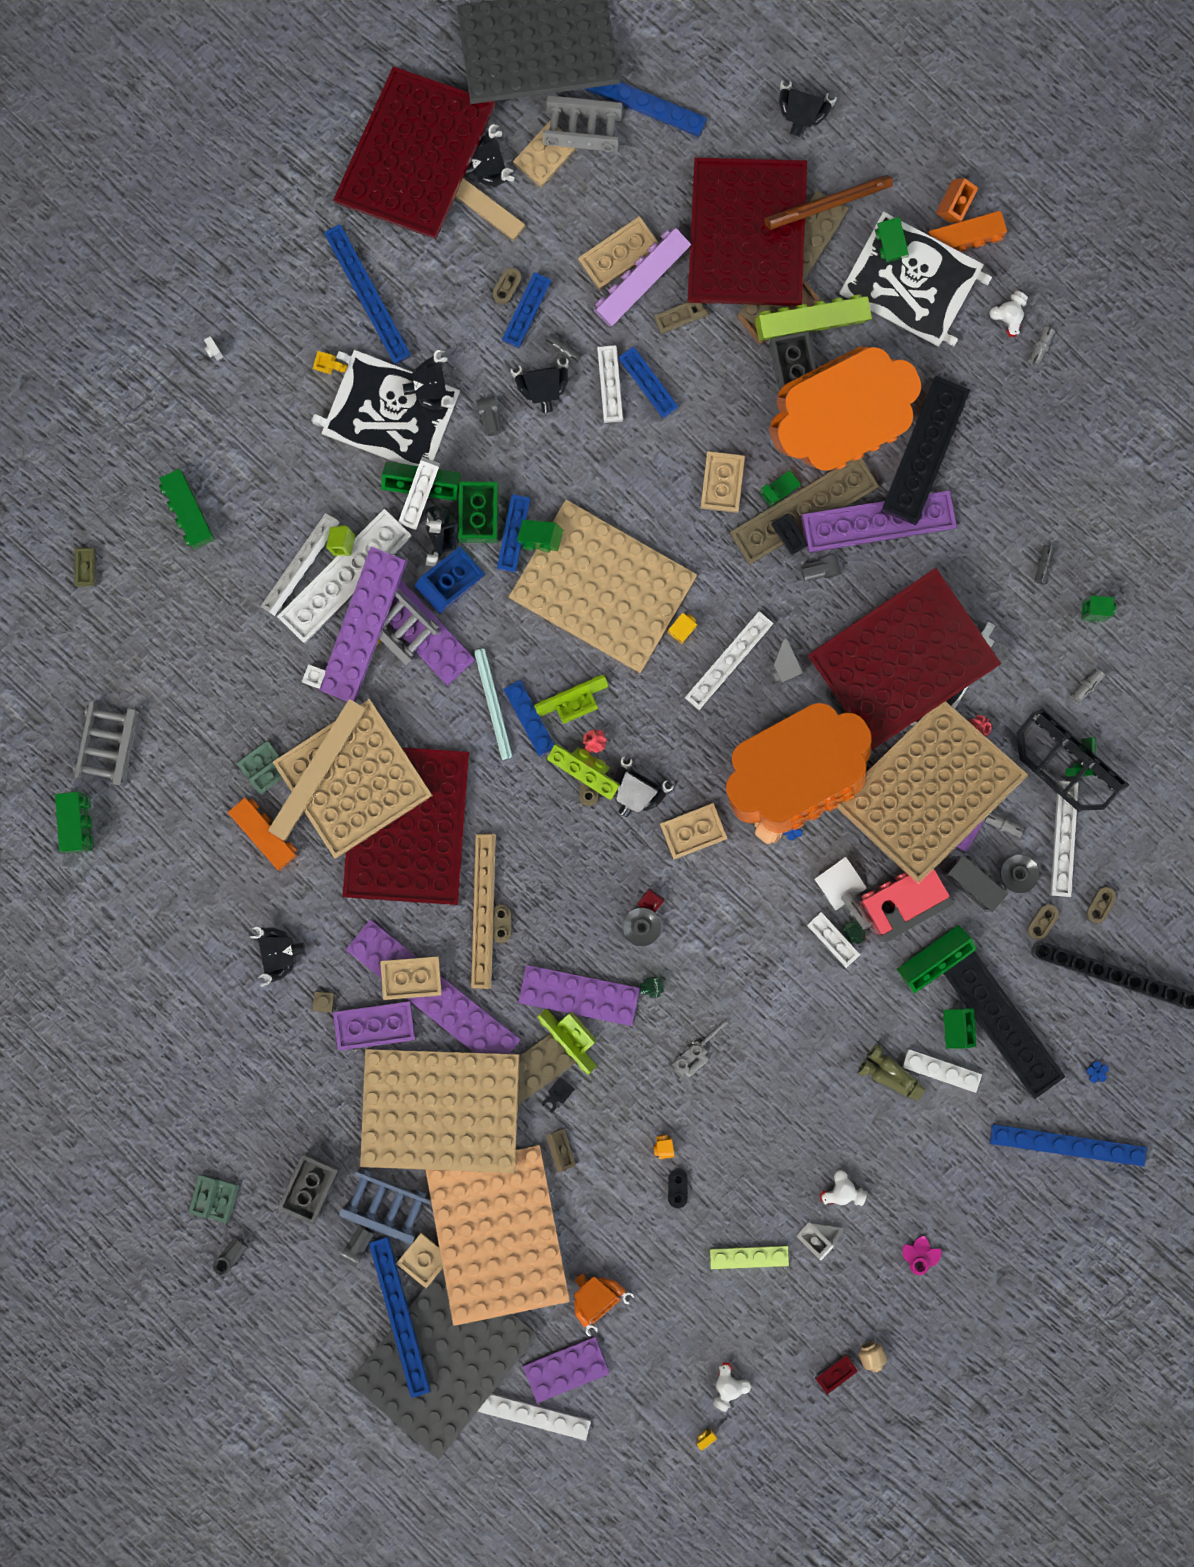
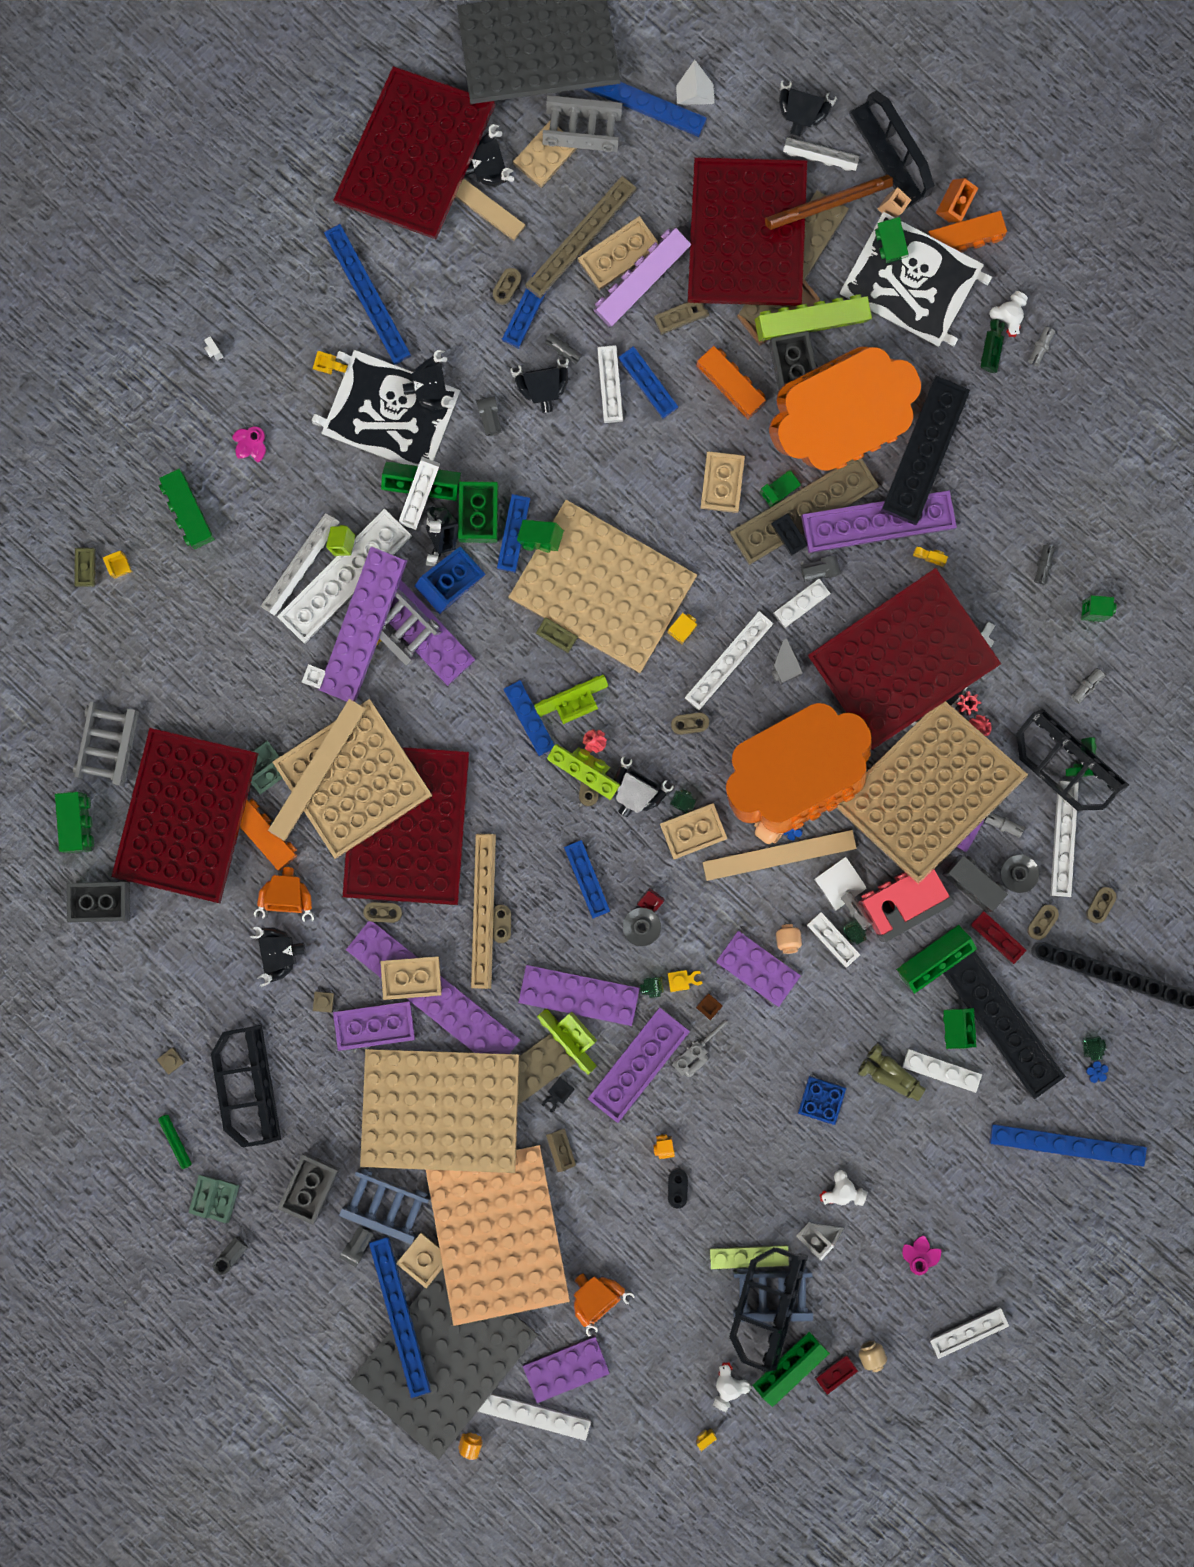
(98, 902): none -> dark grey brick
(117, 564): none -> yellow panel
(170, 1061): none -> dark tan plate
(174, 1141): none -> green axle
(185, 815): none -> dark red plate
(247, 445): none -> dark pink plate
(262, 1085): none -> black plate
(284, 895): none -> orange torso
(383, 912): none -> dark tan plate
(470, 1445): none -> light orange plate
(493, 704): light aqua axle -> none
(556, 635): none -> olive plate
(580, 237): none -> dark tan plate
(587, 879): none -> blue plate
(638, 1065): none -> medium lavender plate
(680, 980): none -> yellow plate
(683, 800): none -> clear green plate
(689, 722): none -> dark tan plate
(695, 87): none -> white slope
(709, 1006): none -> reddish brown plate
(731, 382): none -> orange brick
(758, 968): none -> medium lavender plate
(763, 1313): none -> sand blue fence
(779, 855): none -> tan tile
(781, 1319): none -> black plate
(788, 939): none -> light nougat head
(791, 1369): none -> green brick
(801, 603): none -> white plate
(819, 153): none -> white plate
(821, 1100): none -> blue tile
(885, 152): none -> black plate
(894, 203): none -> light nougat brick
(936, 556): none -> yellow plate
(968, 697): none -> coral gear
(969, 1332): none -> white plate
(993, 347): none -> dark green plate
(998, 937): none -> dark red plate
(1094, 1047): none -> clear green plate

